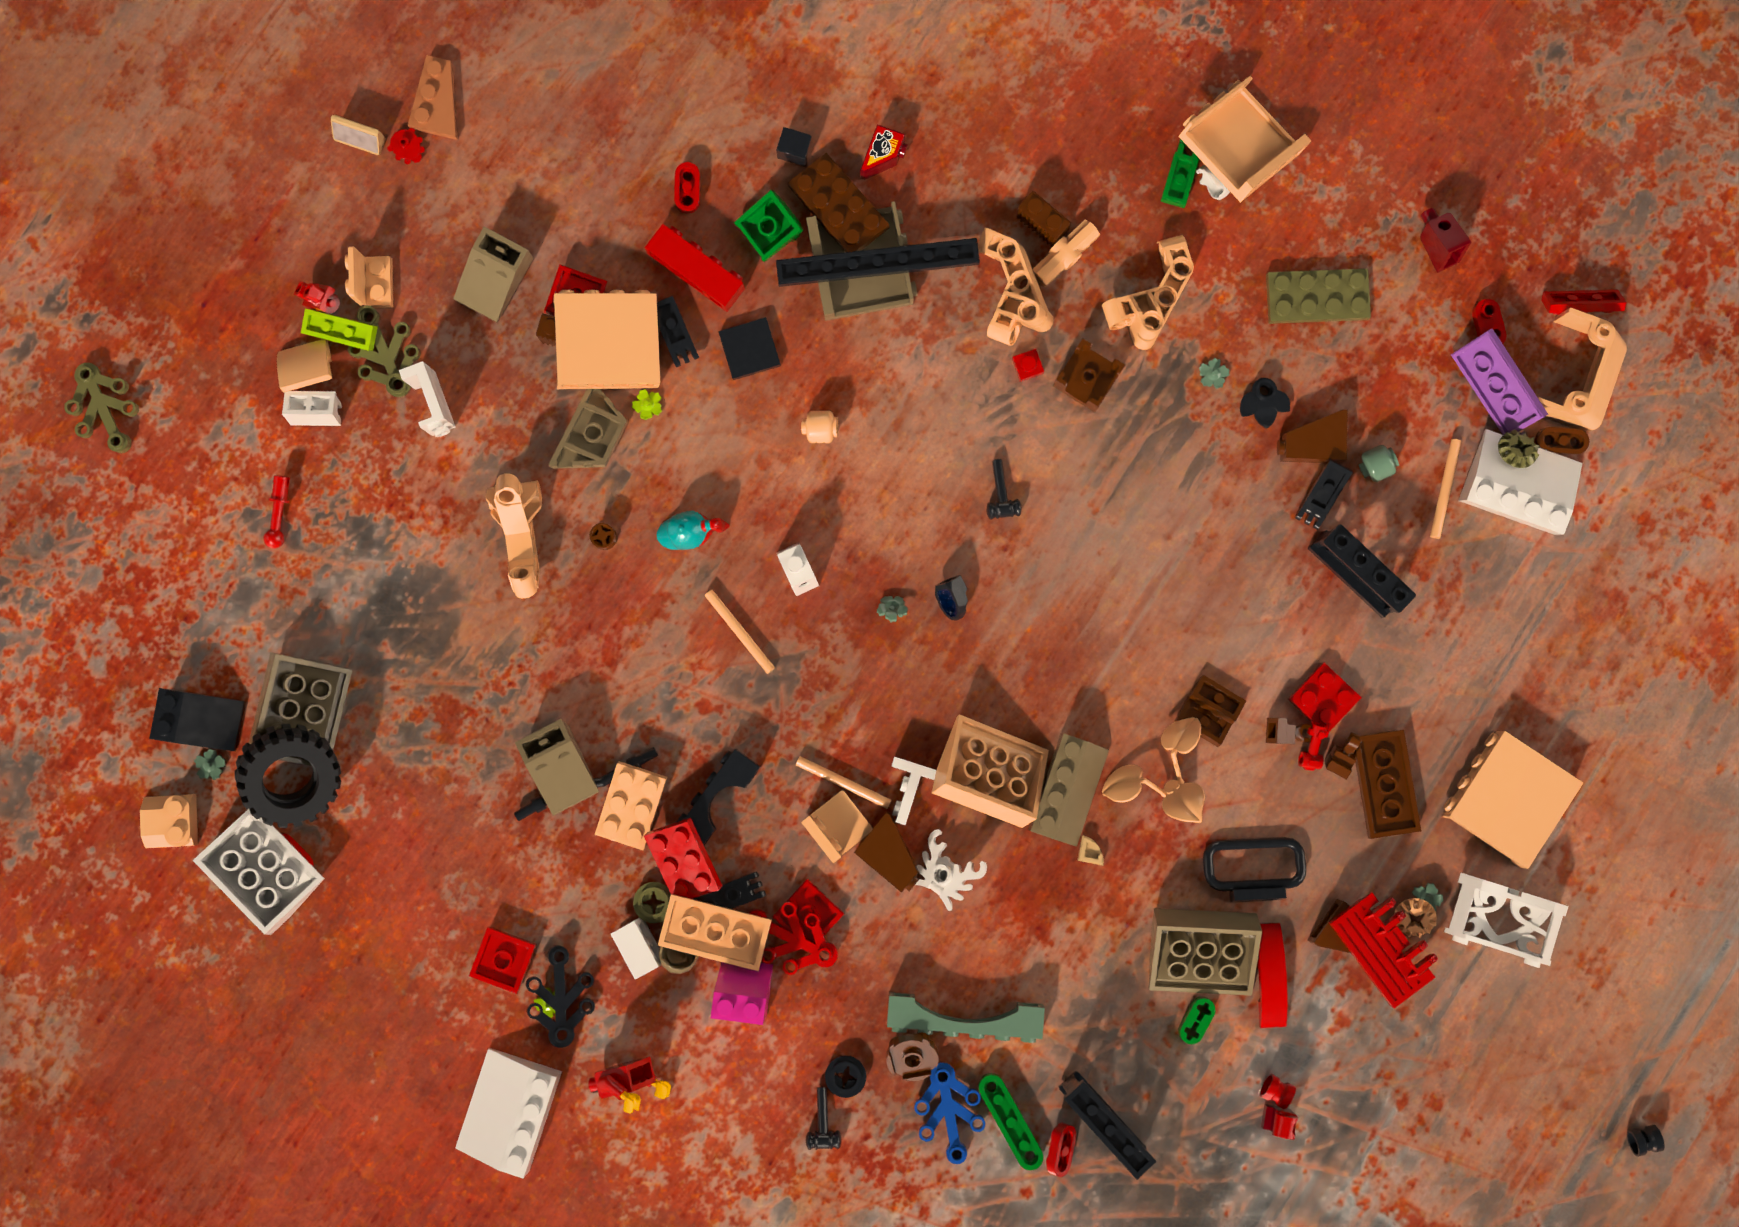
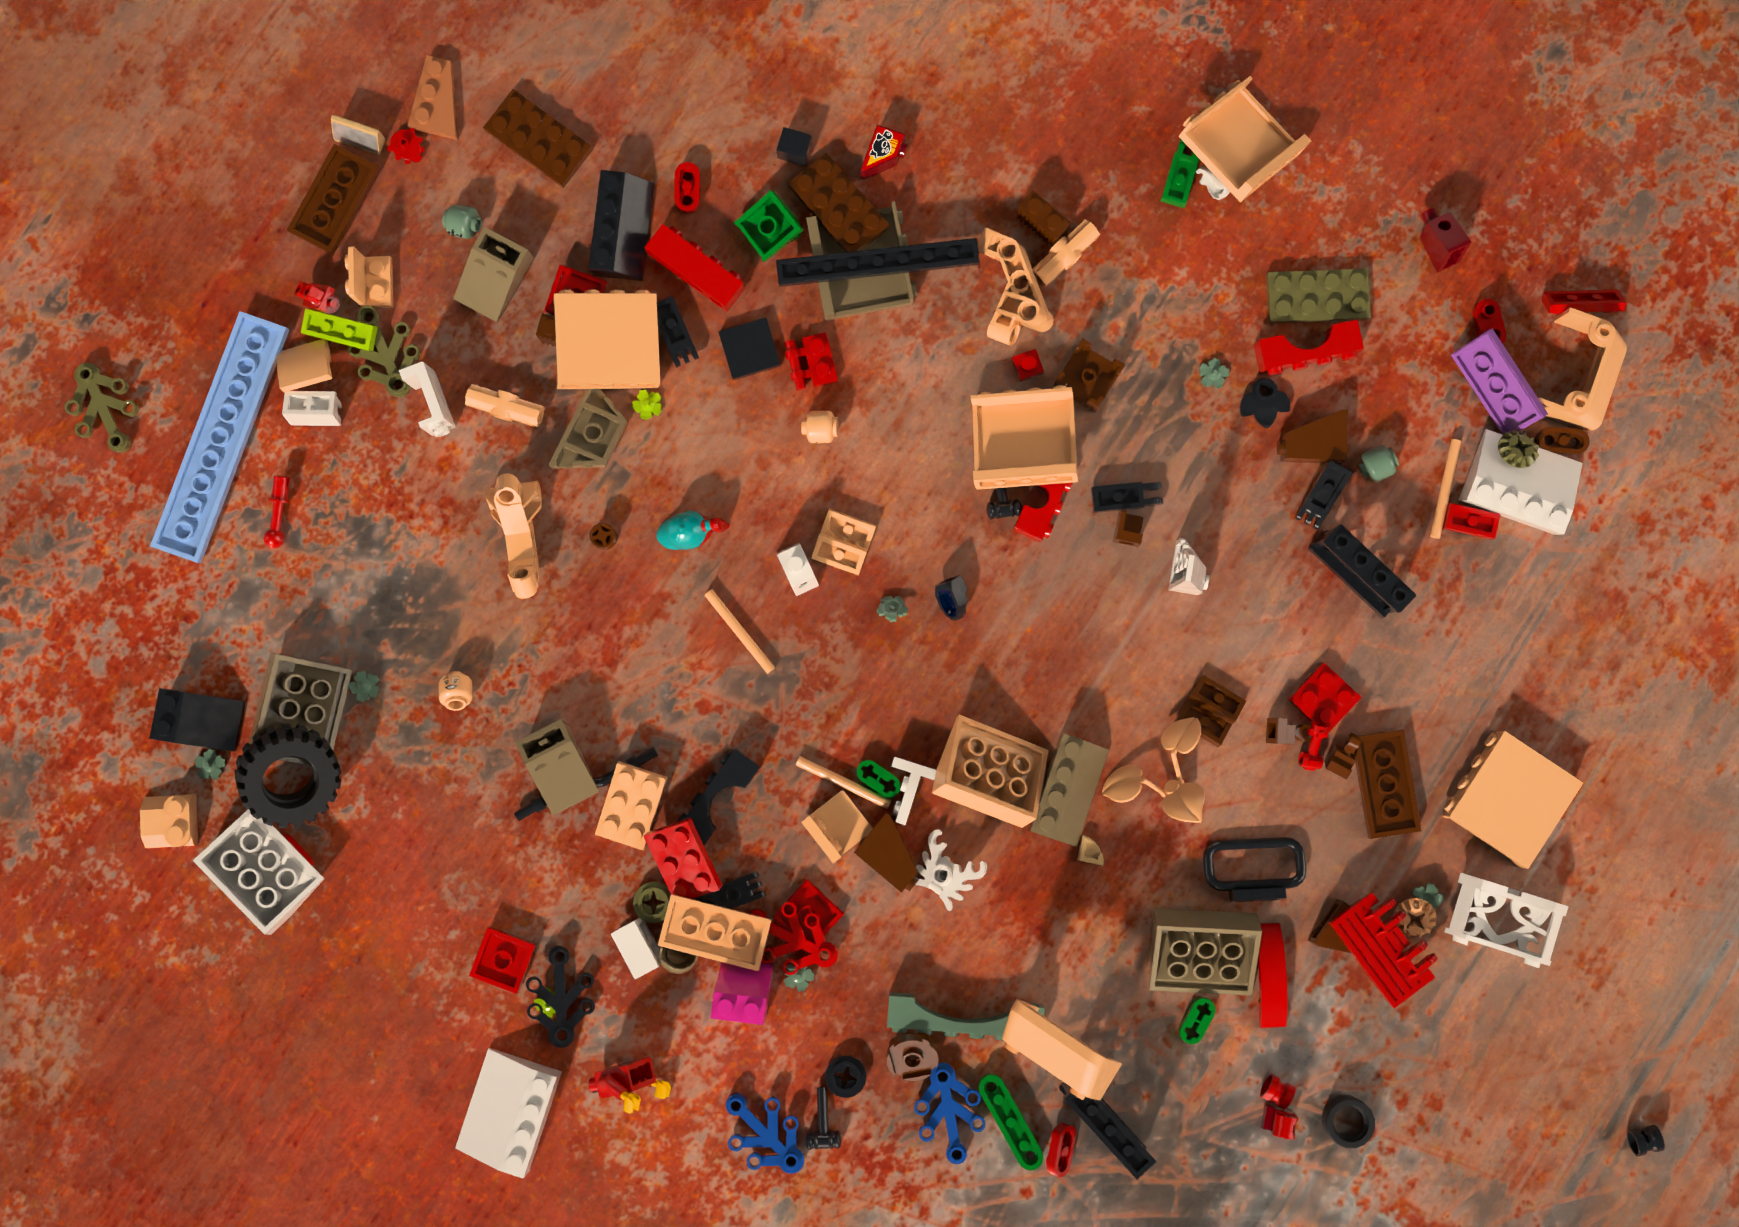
(219, 437): none -> light blue plate
(333, 199): none -> reddish brown plate
(364, 686): none -> sand green plant
(455, 690): none -> light nougat head
(462, 221): none -> sand green head
(504, 405): none -> light nougat piece
(538, 138): none -> reddish brown plate
(621, 226): none -> black slope
(767, 1136): none -> blue plant
(799, 978): none -> sand green plant
(819, 360): none -> red plate
(843, 541): none -> light nougat slope
(882, 773): none -> green beam
(1024, 438): none -> light nougat panel
(1036, 522): none -> red arch
(1058, 1051): none -> light nougat windscreen
(1123, 496): none -> black hinge
(1128, 529): none -> reddish brown panel
(1143, 310): light nougat connector -> none
(1187, 571): none -> white wedge
(1277, 353): none -> red arch
(1362, 1136): none -> black tyre
(1471, 521): none -> red plate

